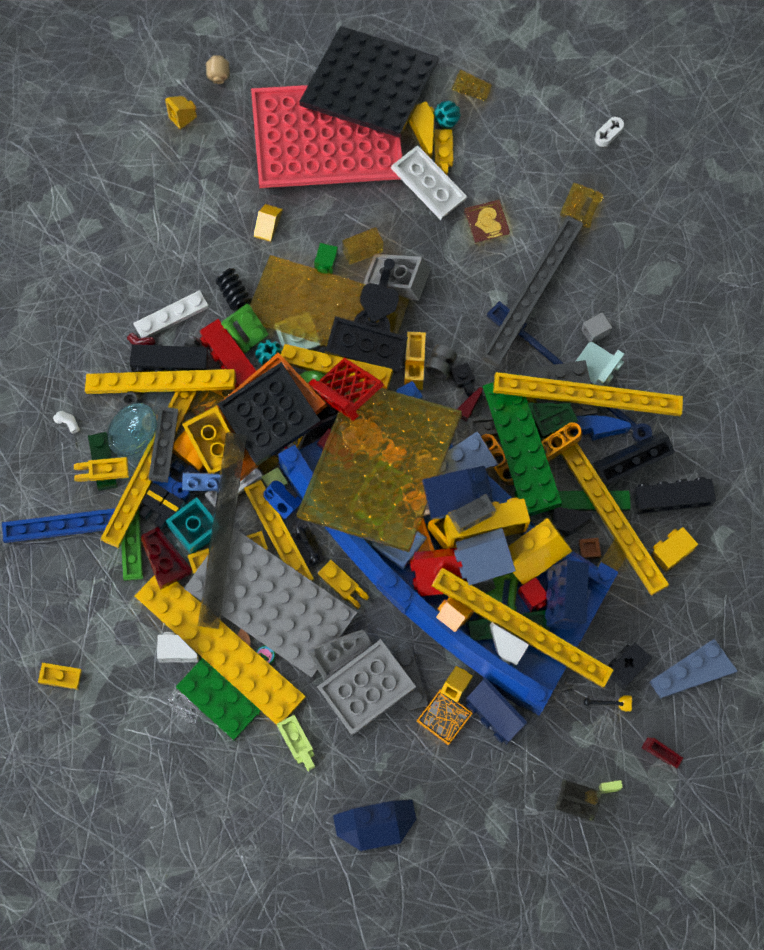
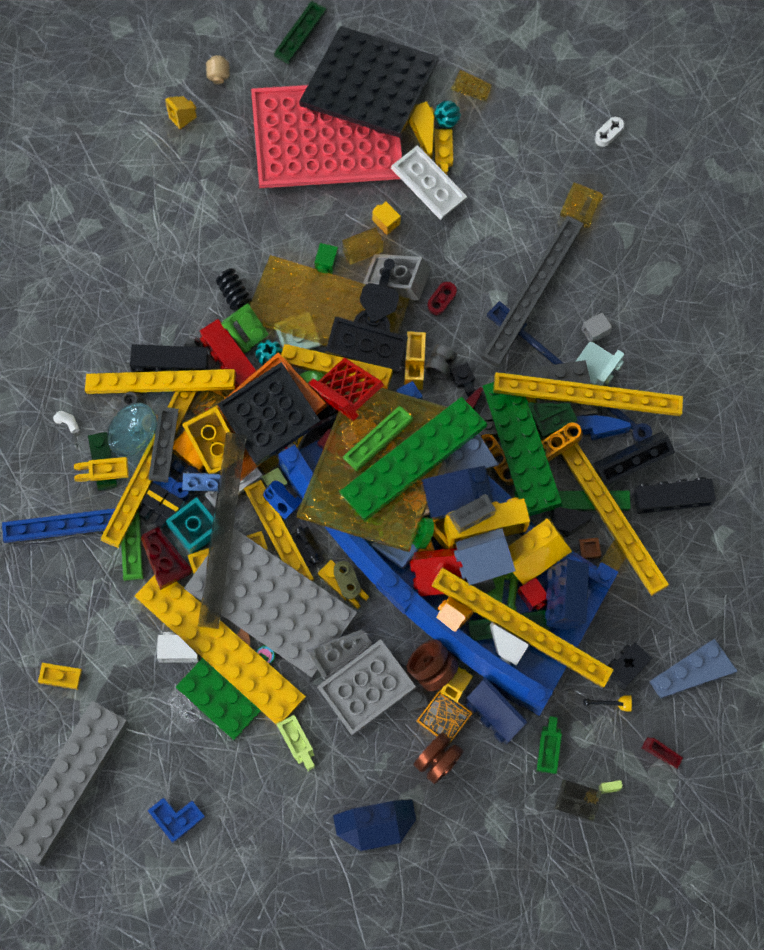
(67, 783): none -> light grey brick
(133, 339): dark red arm -> none
(171, 315): white plate -> none
(173, 823): none -> blue plate
(267, 222): yellow slope -> none
(300, 32): none -> dark green plate
(346, 579): none -> olive plate
(378, 438): none -> bright green tile
(386, 218): none -> yellow brick
(413, 459): none -> green plate
(424, 533): none -> green plate
(432, 665): none -> copper wheel
(441, 760): none -> copper wheel
(442, 299): none -> dark red plate
(486, 221): clear yellow tile -> none
(549, 747): none -> green hinge
(674, 549): yellow brick -> none

